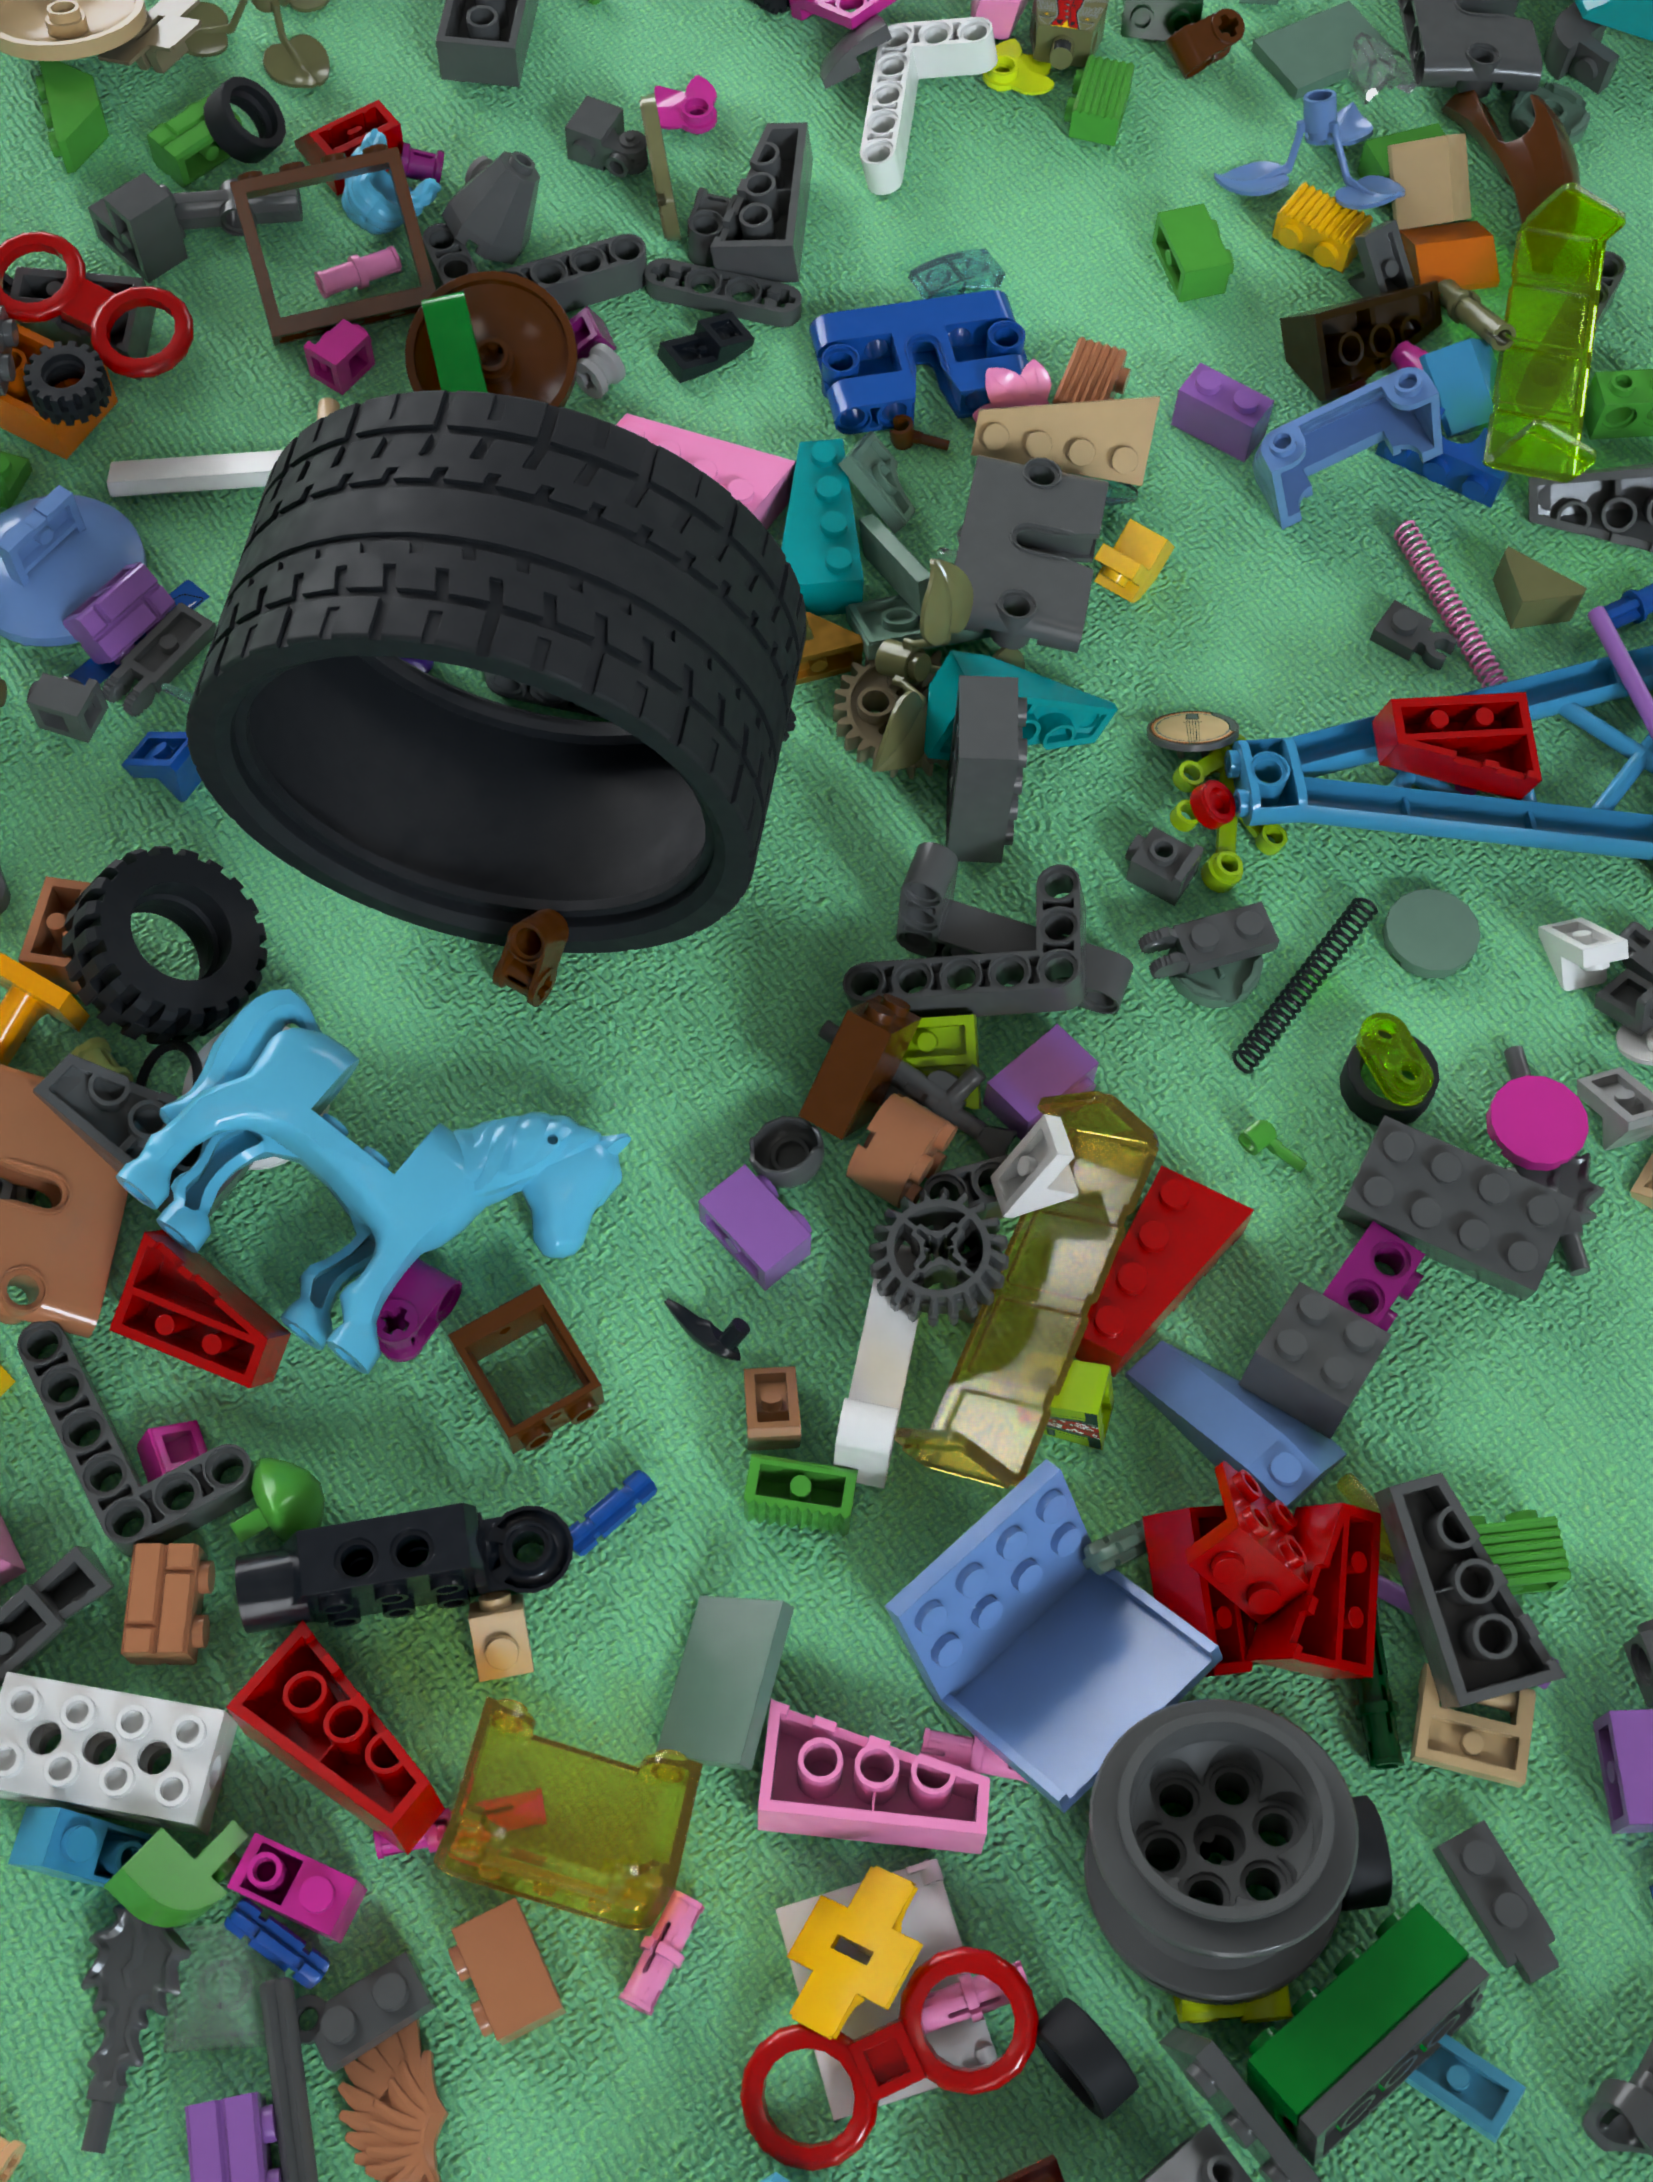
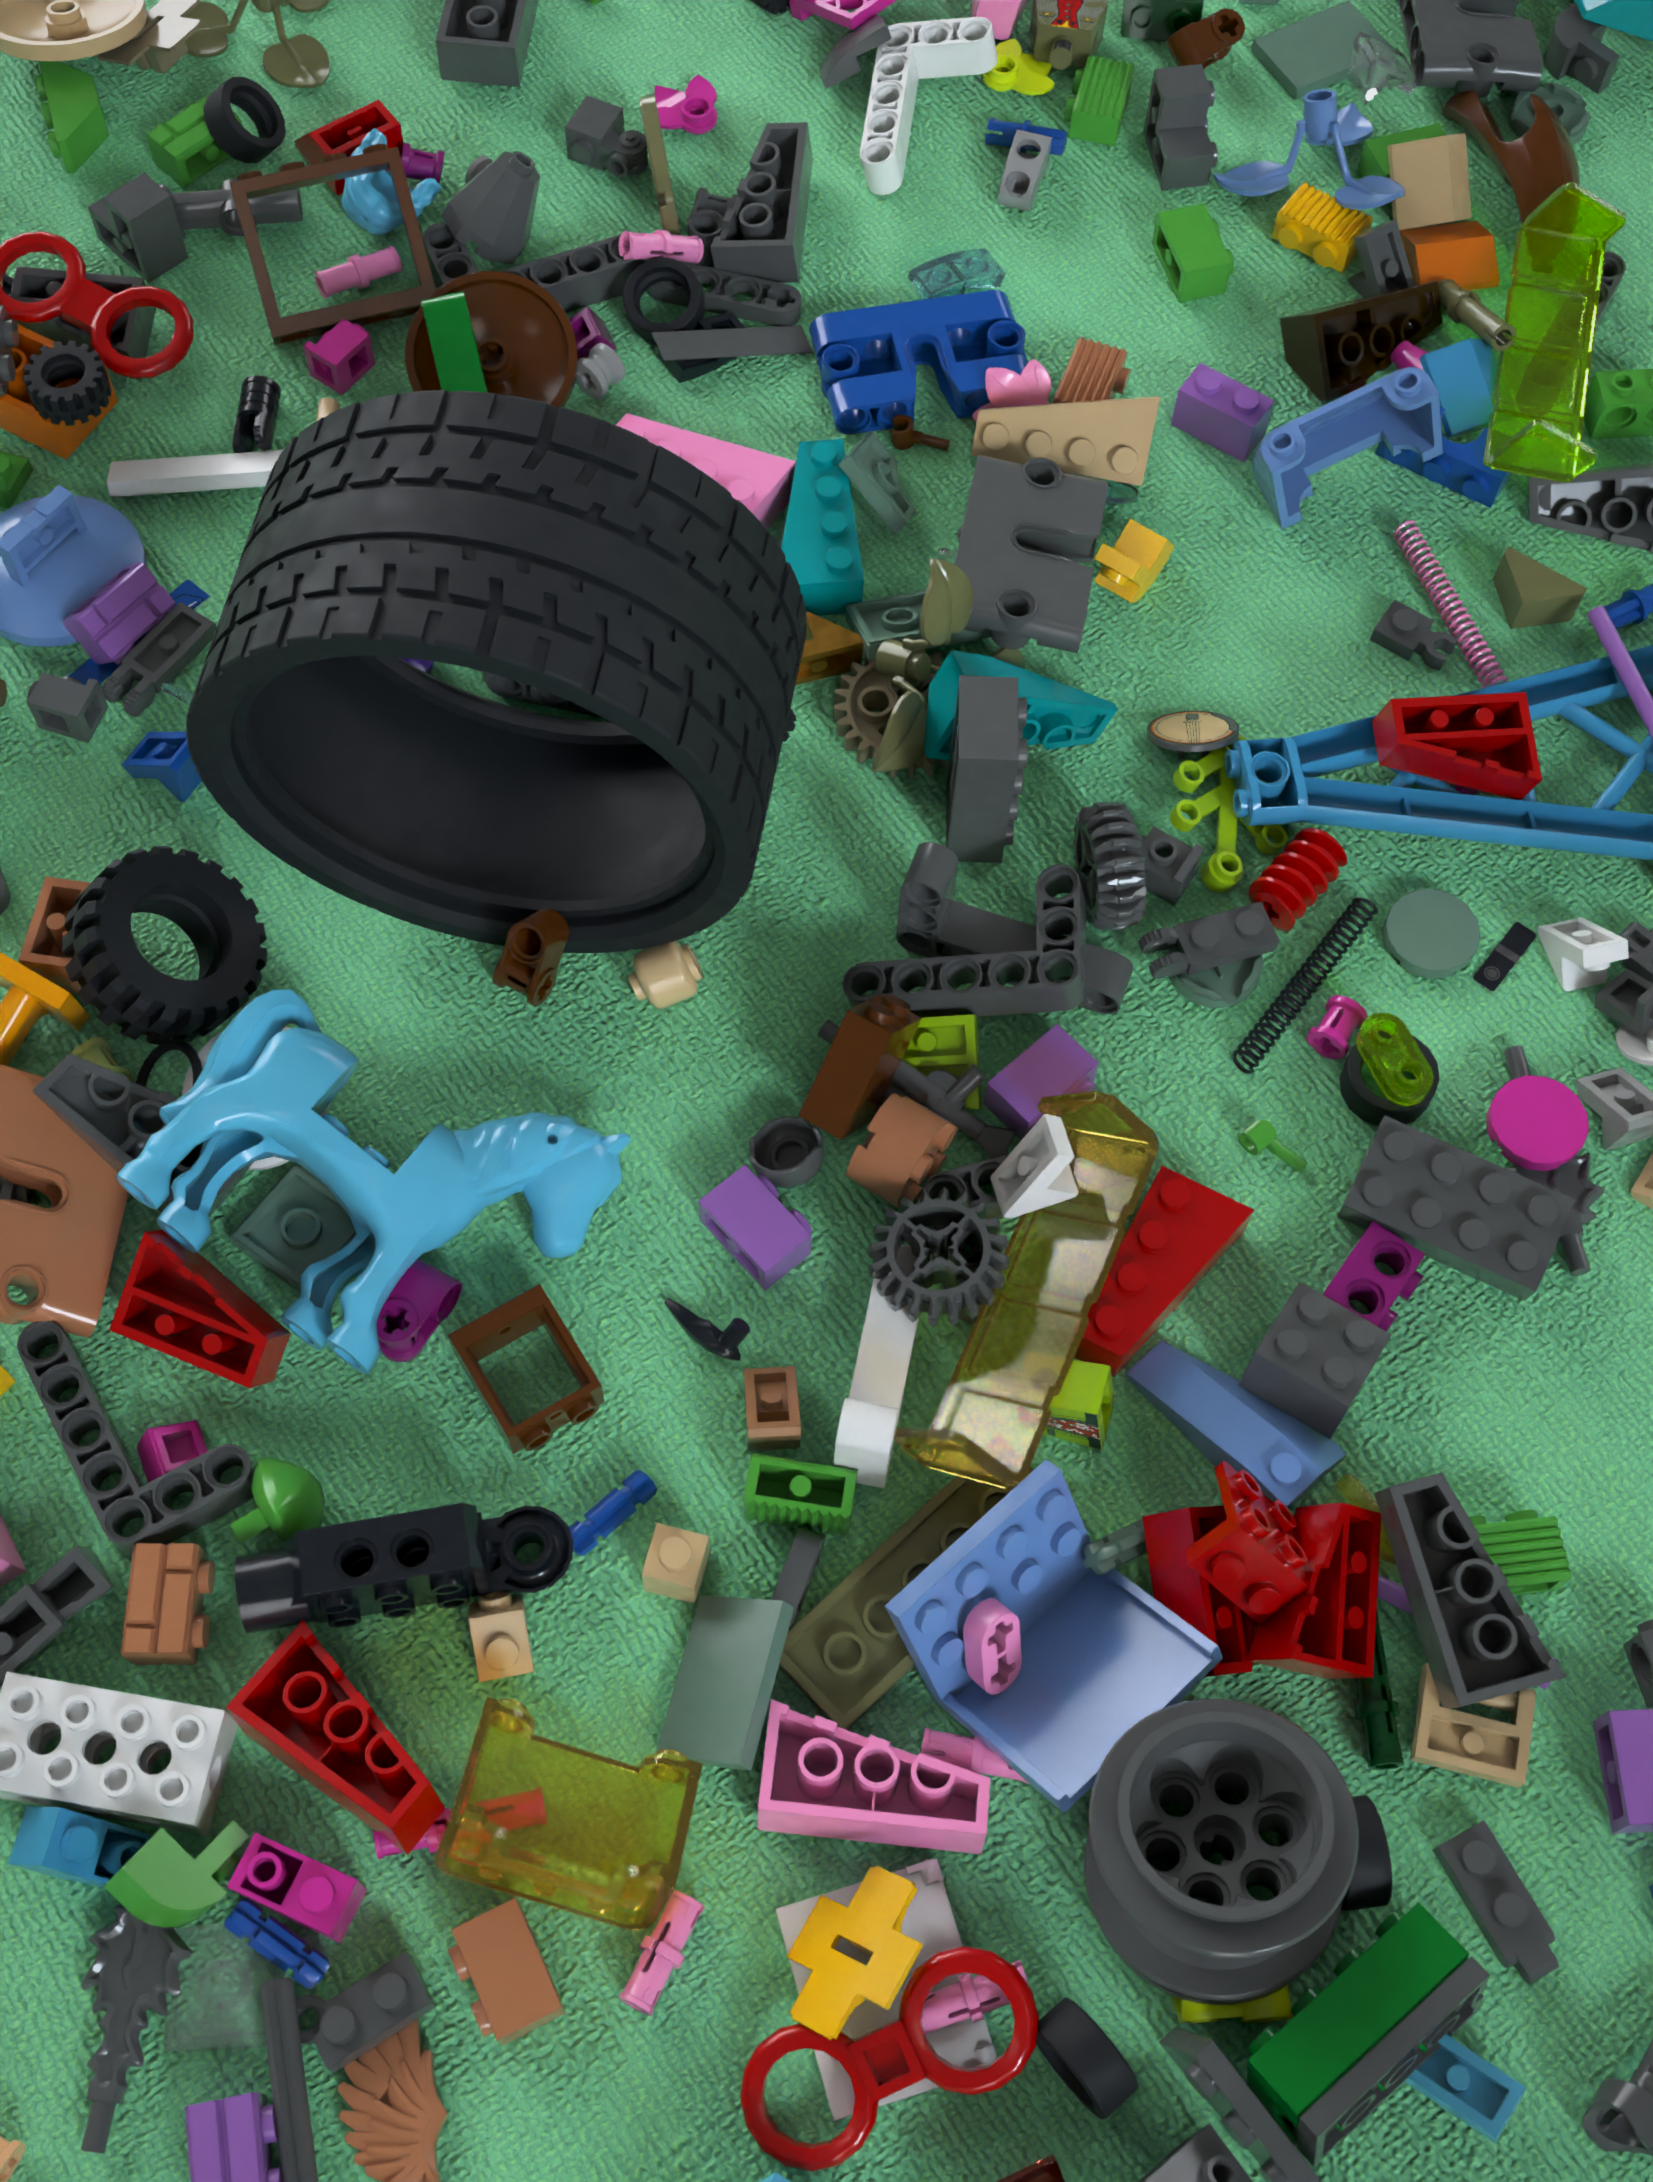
(256, 414): none -> black hinge
(294, 1226): none -> sand green tile
(657, 271): none -> black tyre
(660, 245): none -> bright pink pin
(665, 974): none -> tan head
(676, 1563): none -> tan brick
(731, 342): none -> dark grey sticker
(799, 1569): none -> dark grey beam
(847, 1646): none -> olive plate
(894, 562): sand green tile -> none
(992, 1646): none -> bright pink beam
(1009, 129): none -> blue axle
(1024, 171): none -> light grey leg
(1110, 865): none -> dark grey gear
(1179, 127): none -> dark grey brick
(1212, 804): red tile -> none
(1298, 877): none -> red piece
(1337, 1027): none -> dark pink bush
(1504, 956): none -> black sticker

